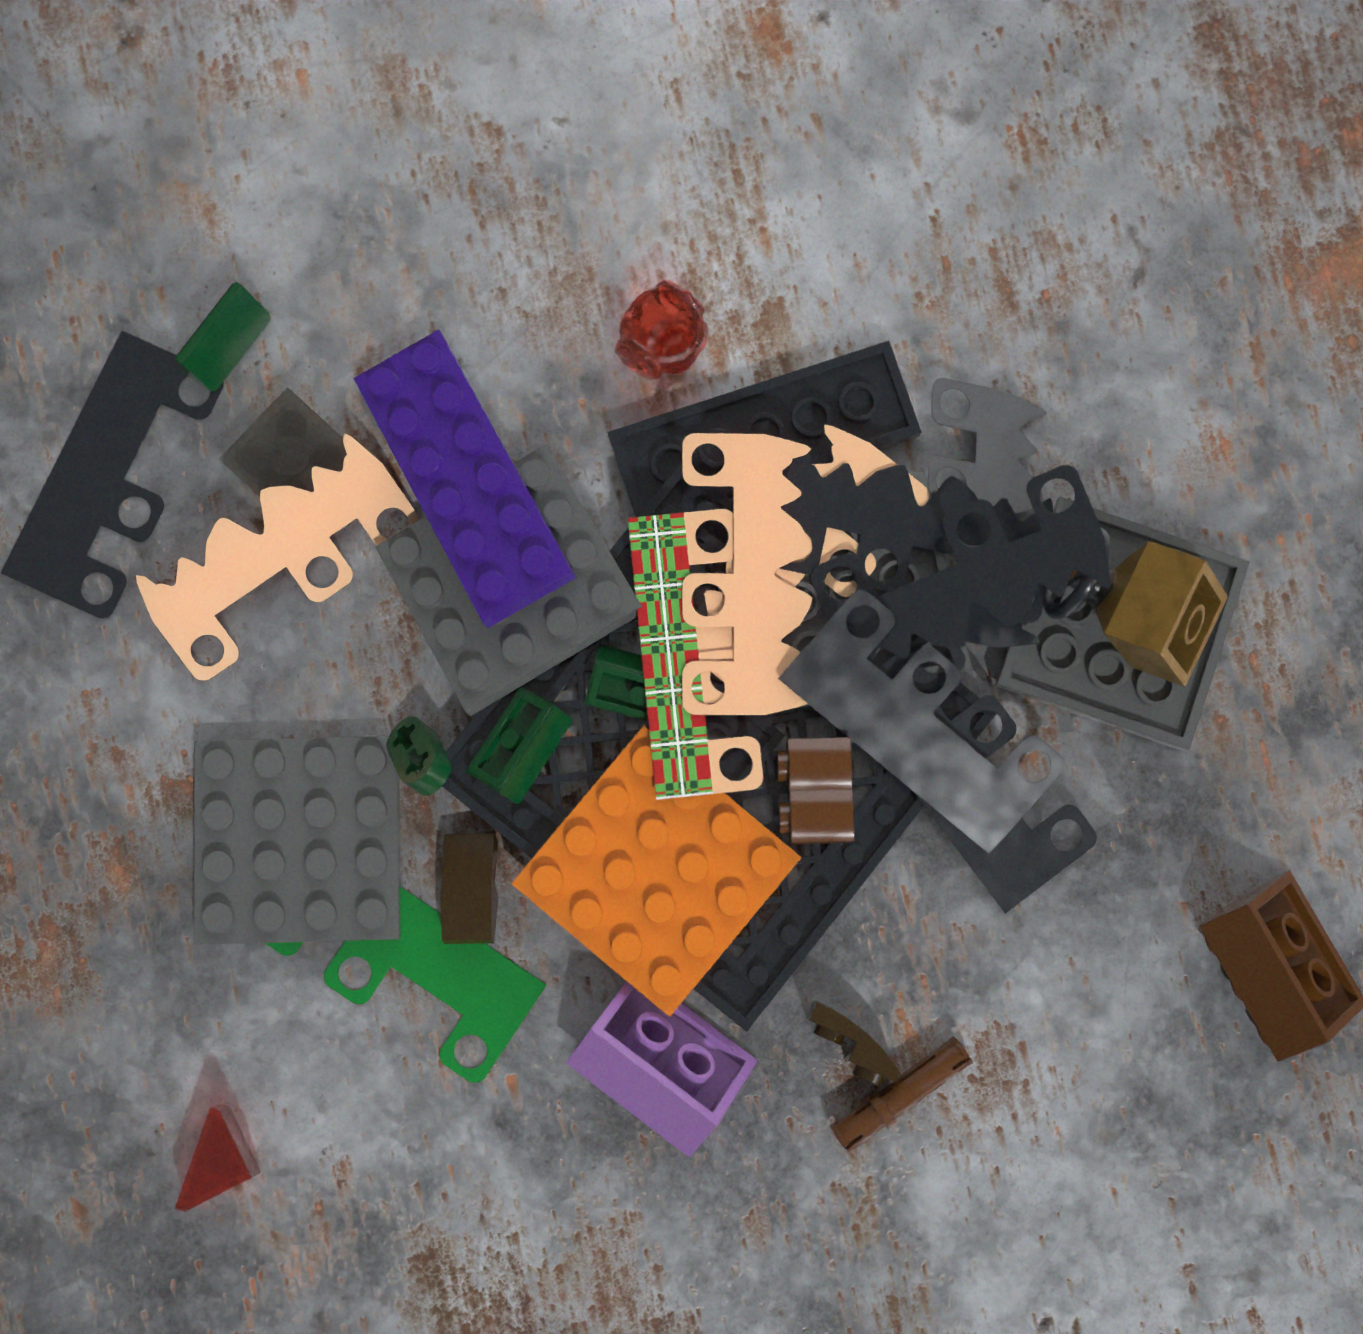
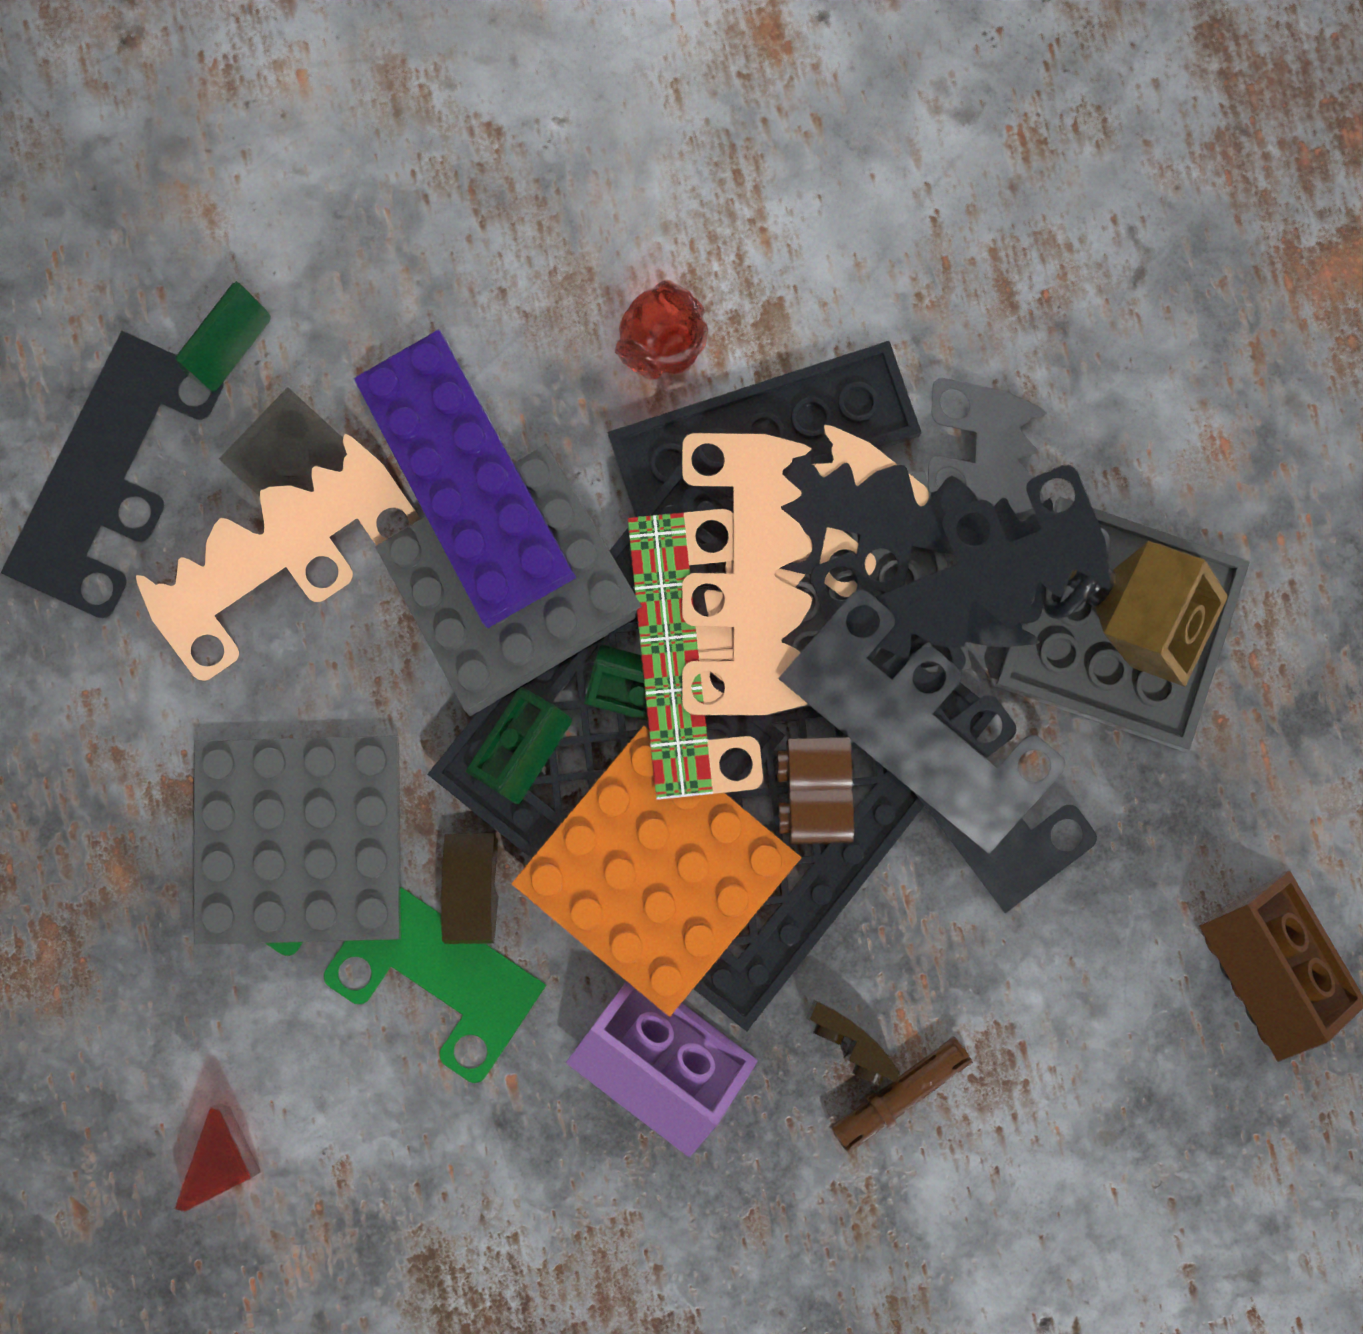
(418, 756): dark green beam -> none

